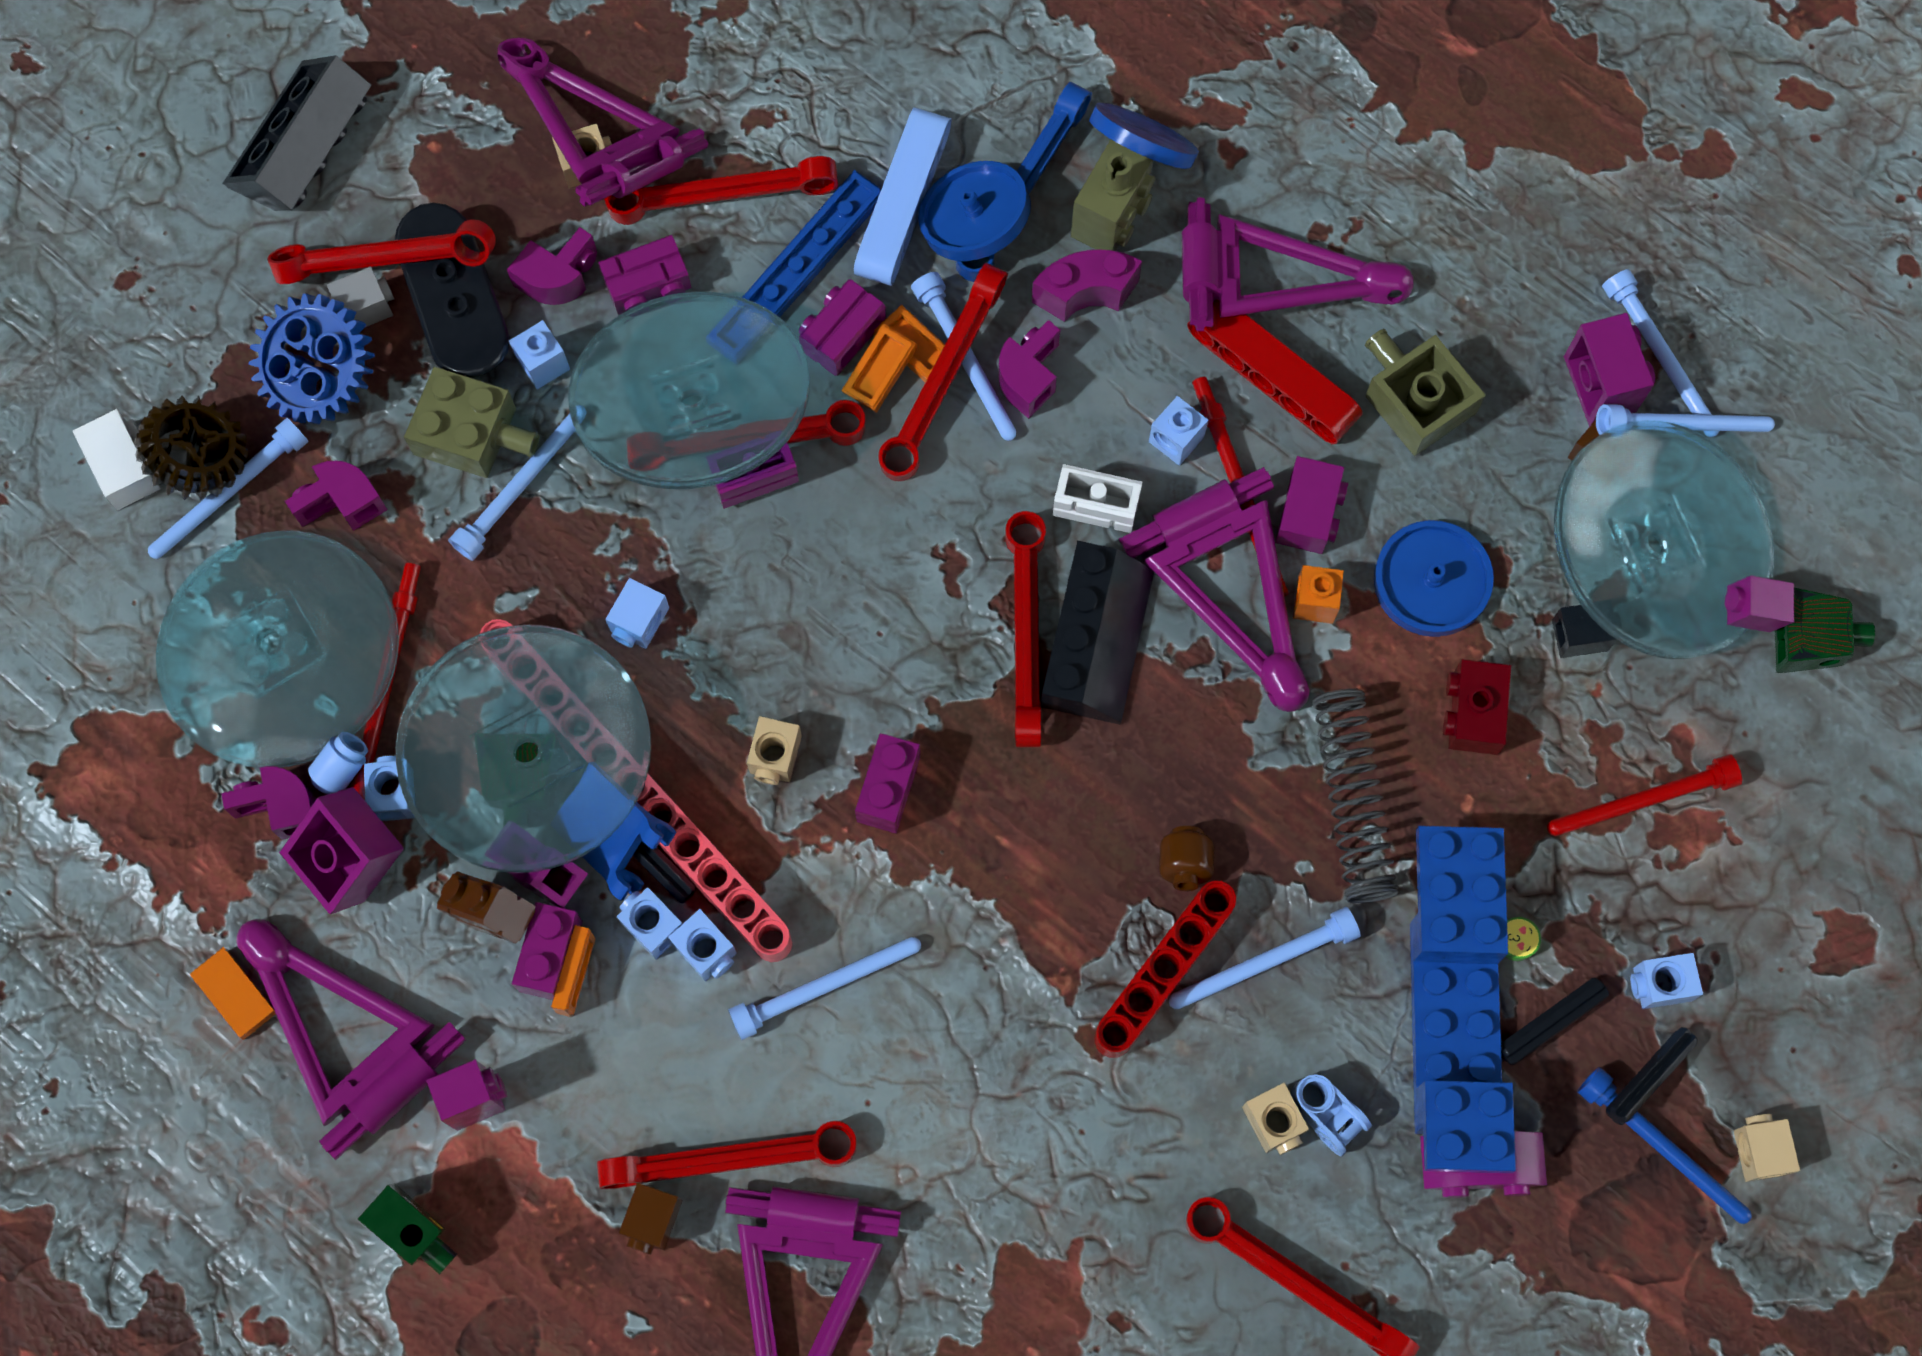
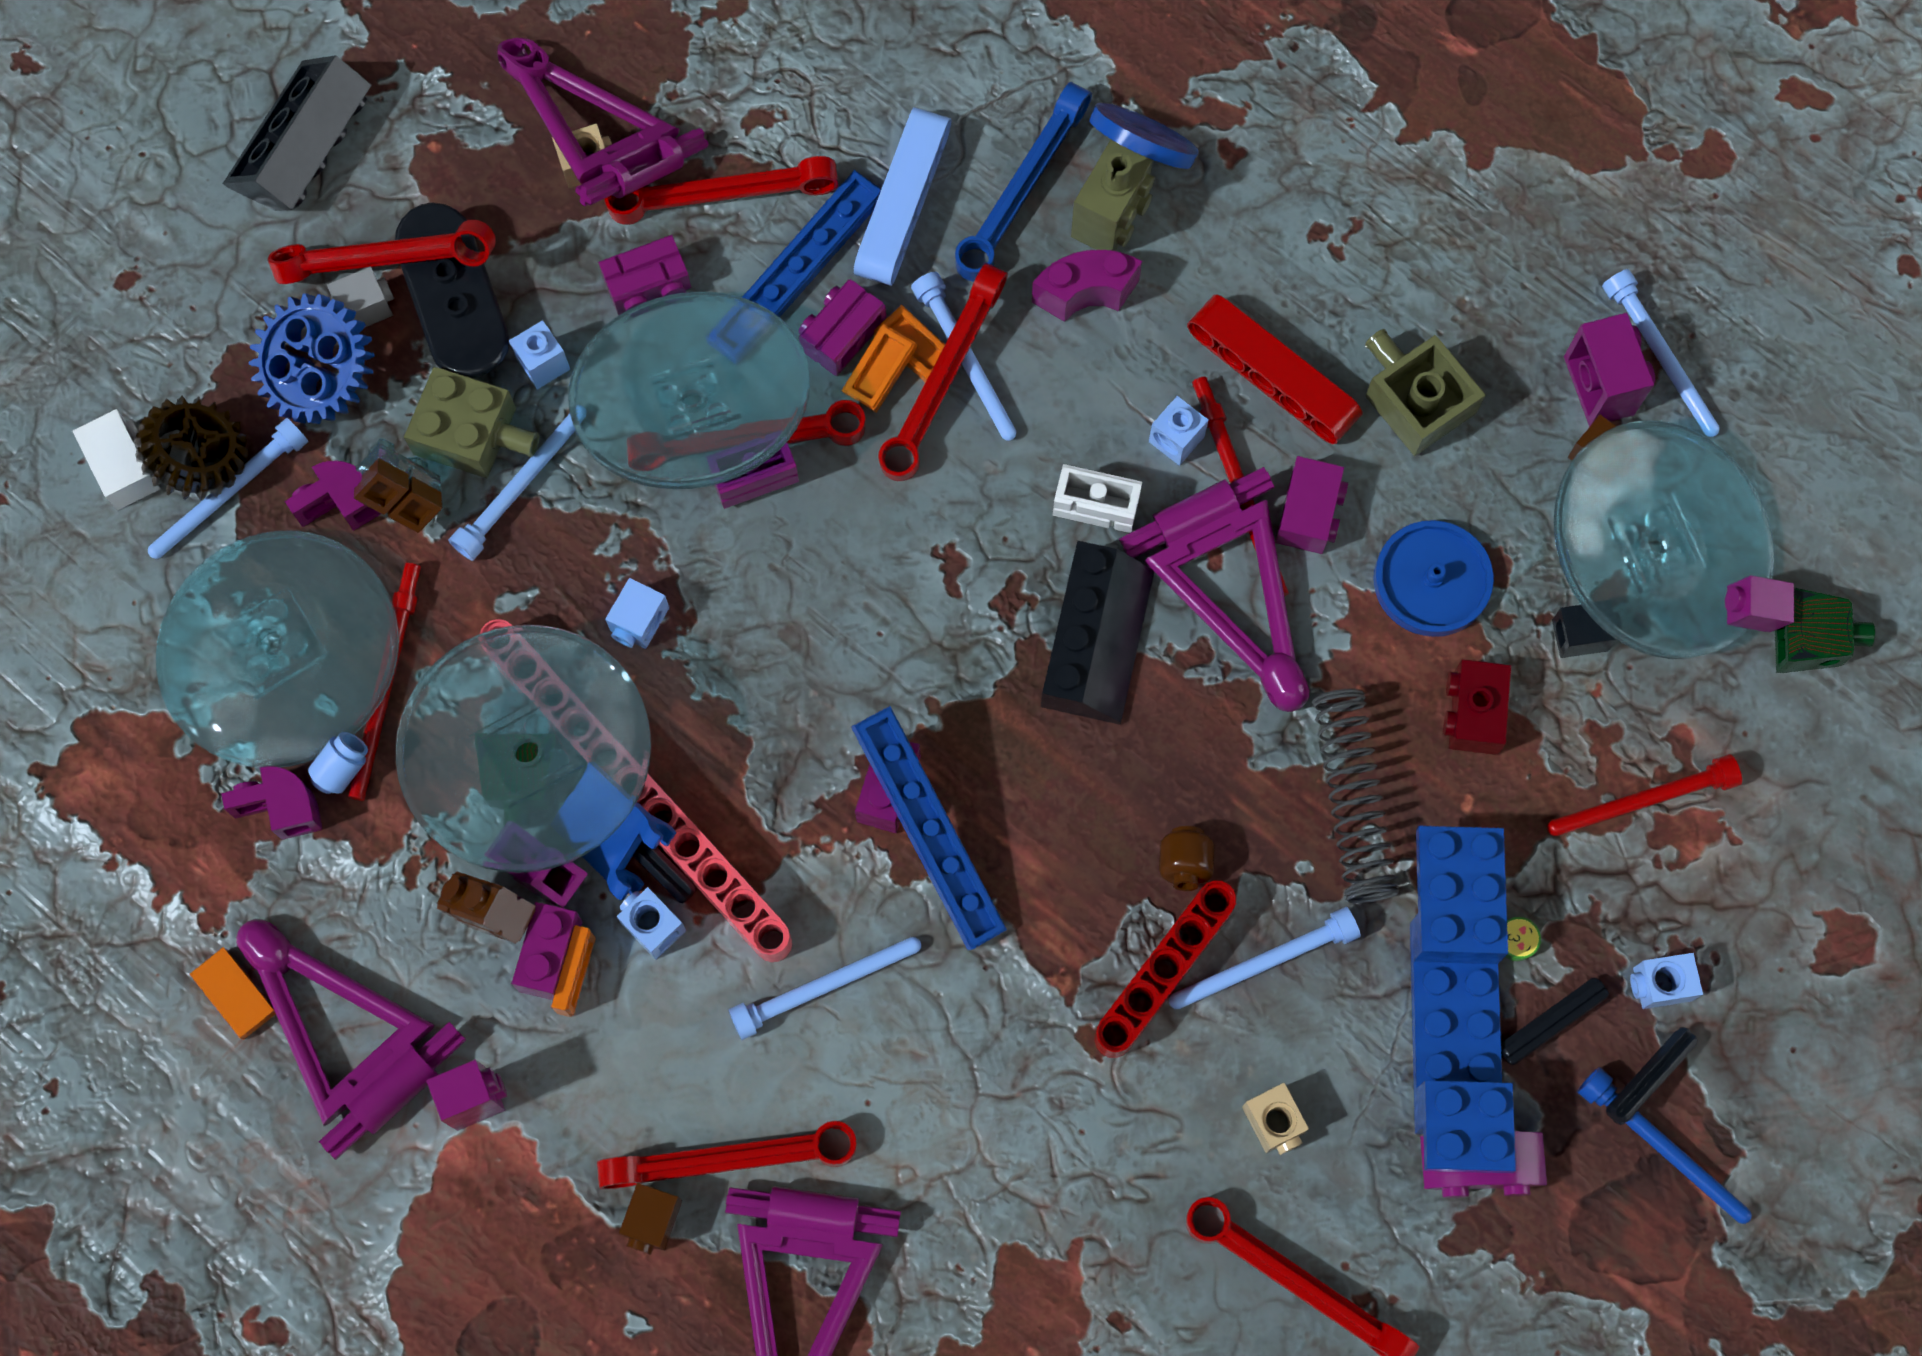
(341, 850): magenta brick -> none
(385, 806): light blue brick -> none
(391, 1216): dark green torso -> none
(399, 486): none -> reddish brown hips
(552, 277): magenta brick -> none
(693, 931): light blue brick -> none
(774, 733): tan brick -> none
(928, 828): none -> blue tile
(974, 210): blue piece -> none
(1021, 374): magenta brick -> none
(1026, 630): red piece -> none
(1213, 270): magenta piece -> none
(1318, 594): orange brick -> none
(1331, 1114): light blue piece -> none
(1613, 415): light blue piece -> none
(1766, 1148): tan brick -> none

